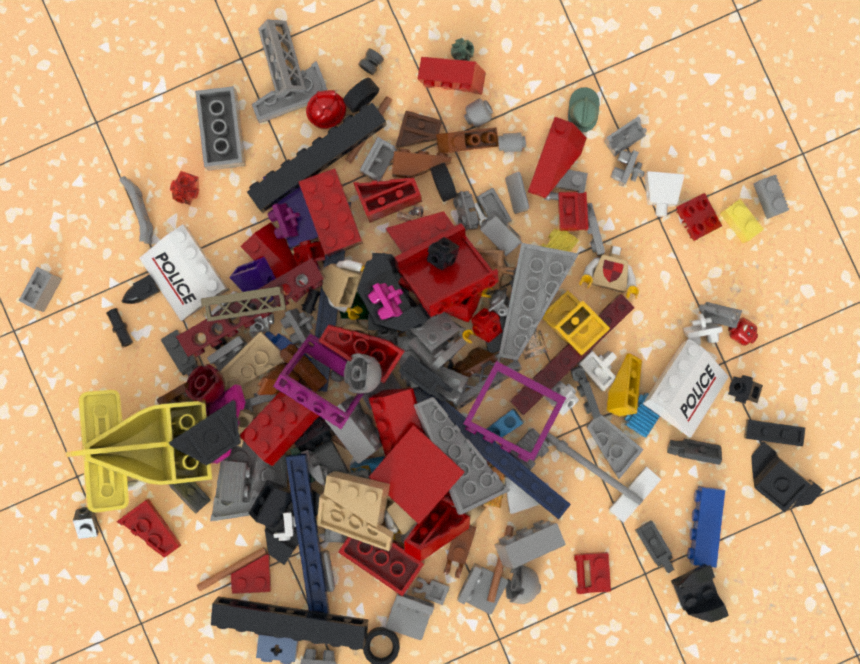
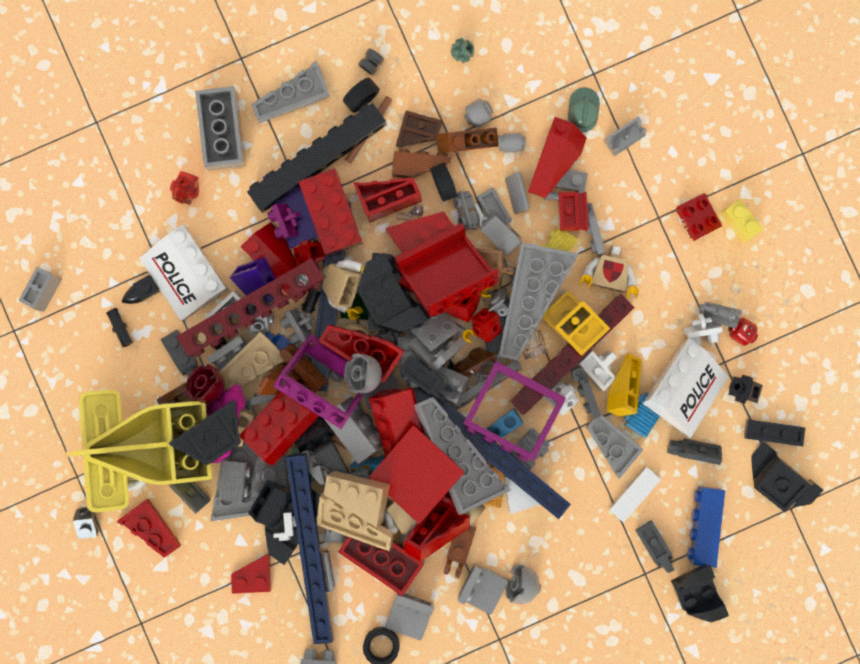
(135, 193): light grey piece -> none
(232, 568): nougat bar -> none
(248, 295): dark tan fence -> none
(267, 652): sand blue brick -> none
(277, 55): light grey fence -> none
(289, 623): black brick -> none
(326, 109): red piece -> none
(378, 160): light grey hinge -> none
(390, 299): dark pink hips -> none
(434, 591): light grey plate -> none
(442, 253): black brick -> none
(451, 74): red wedge -> none
(498, 571): nougat bar -> none
(529, 543): light grey brick -> none
(562, 446): light grey bar -> none
(598, 570): red plate -> none
(622, 175): light grey hips -> none
(663, 190): white torso -> none
(771, 196): light grey brick -> none

